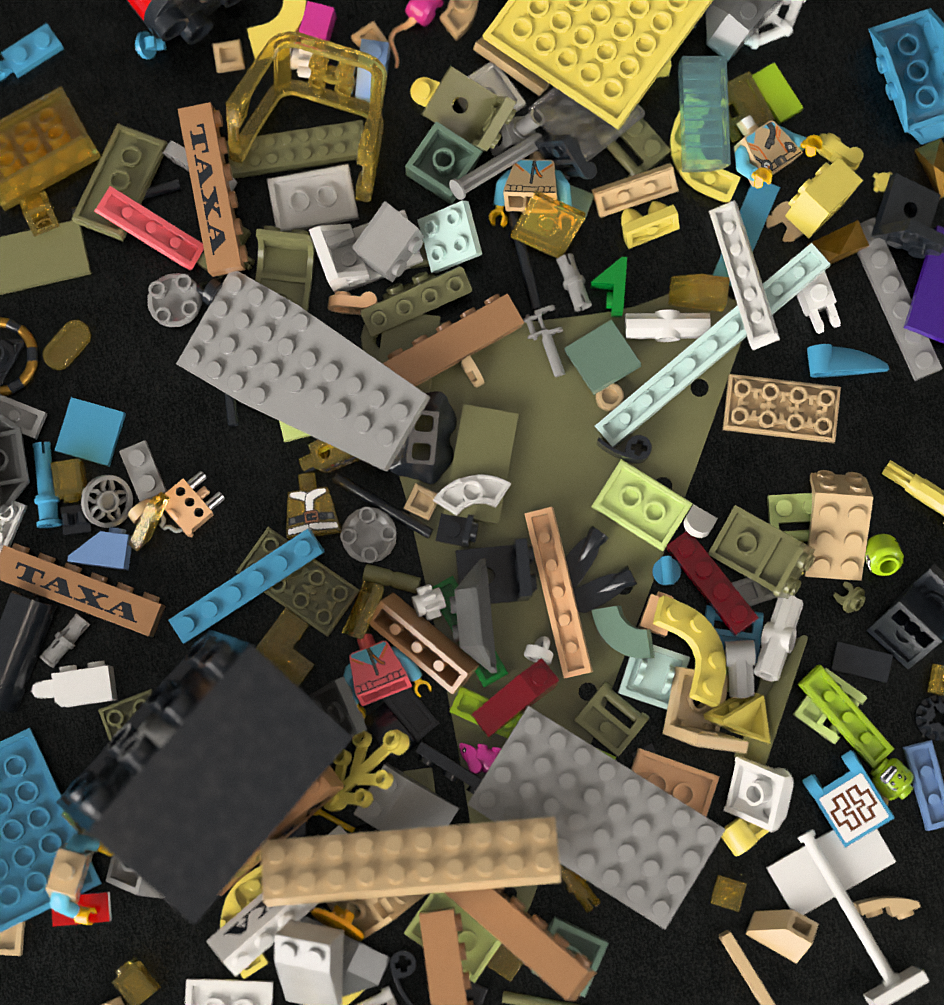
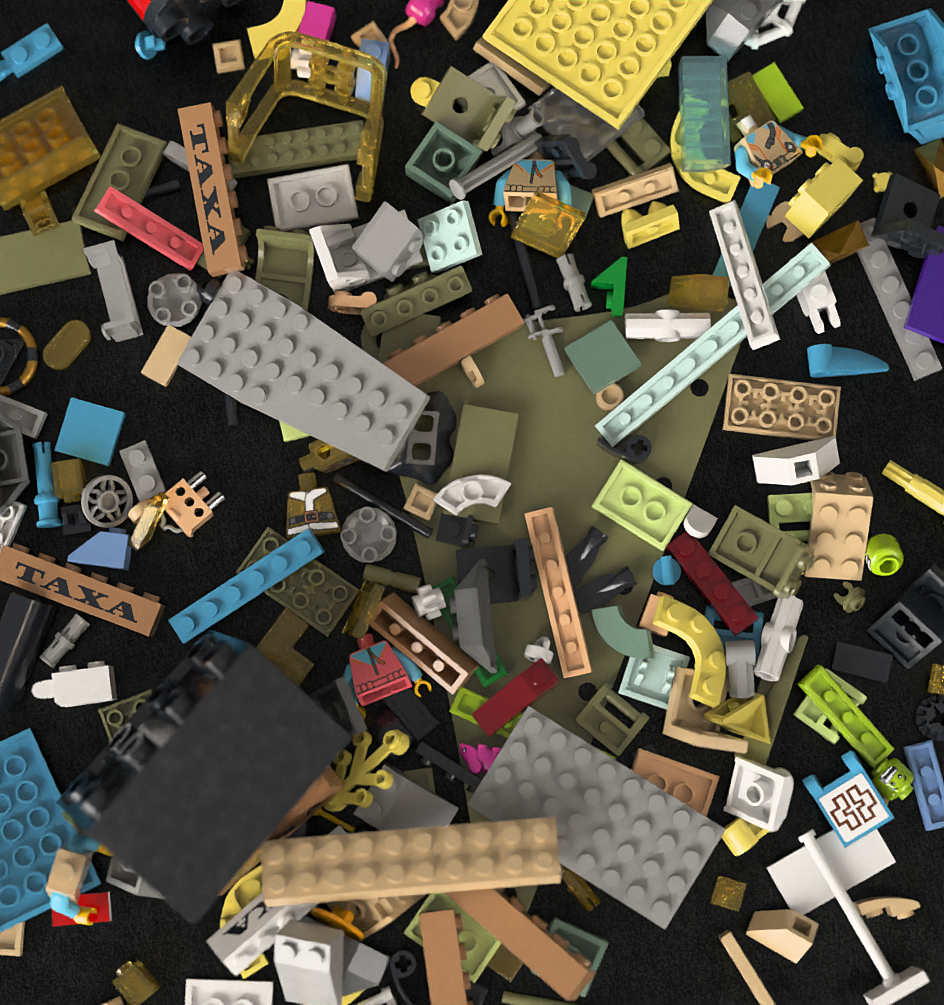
(116, 291): none -> light grey piece
(165, 356): none -> tan tile
(797, 462): none -> white slope

